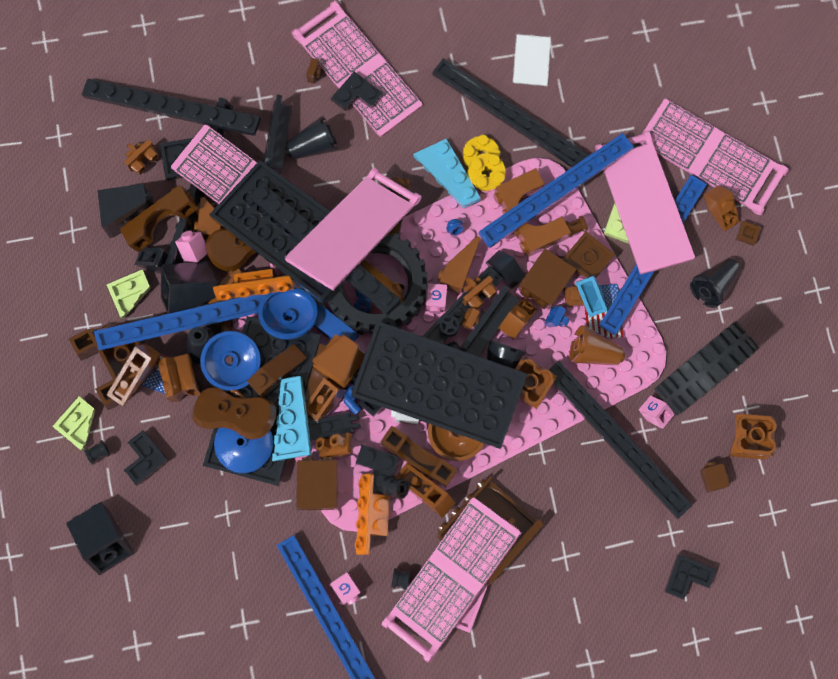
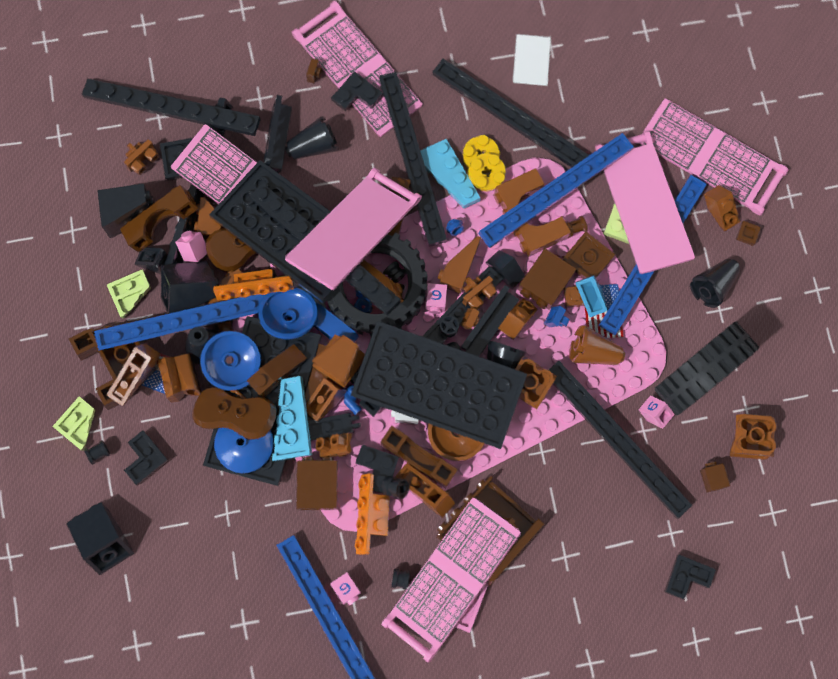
(394, 272): none -> black wheel
(412, 158): none -> black plate

